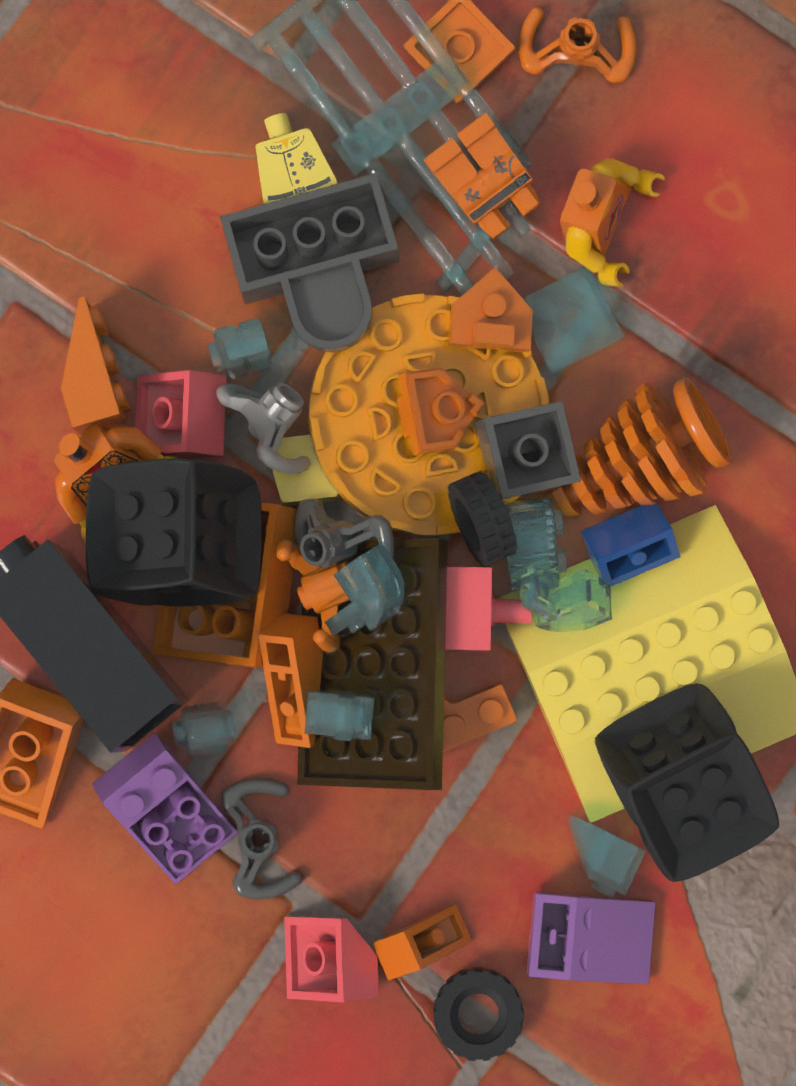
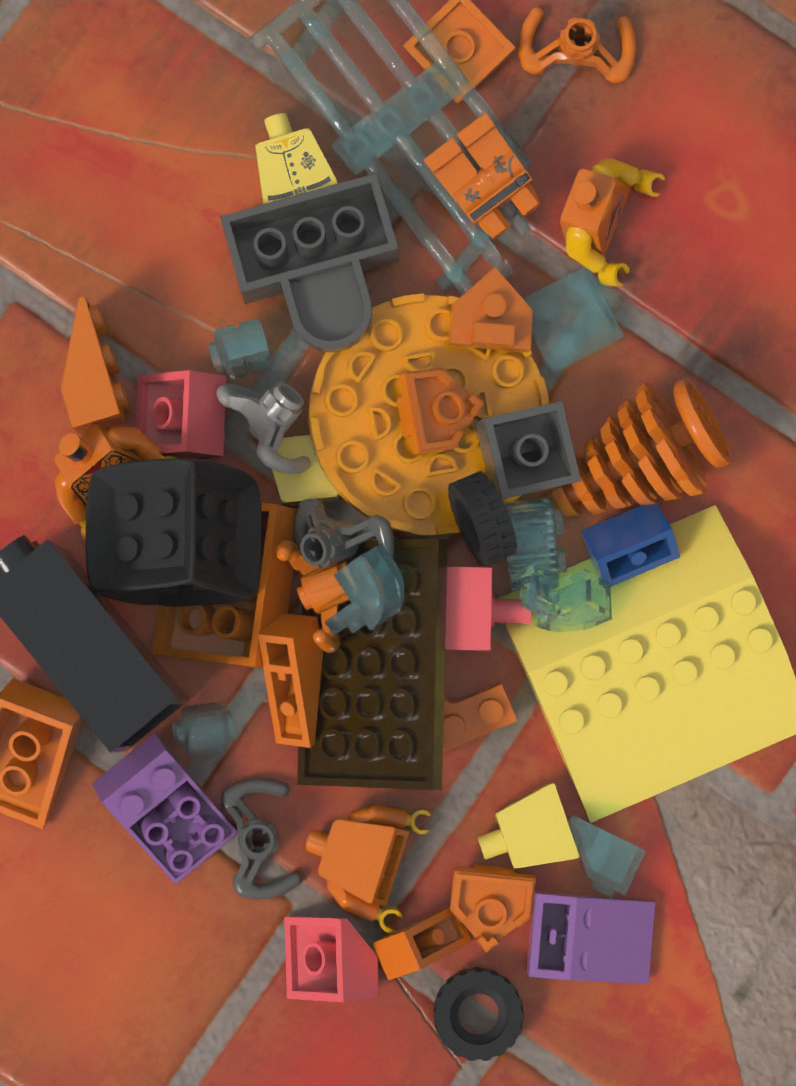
(339, 715): clear light blue brick -> none
(363, 858): none -> orange torso
(491, 901): none -> orange plate
(531, 831): none -> light yellow torso
(687, 782): black piece -> none

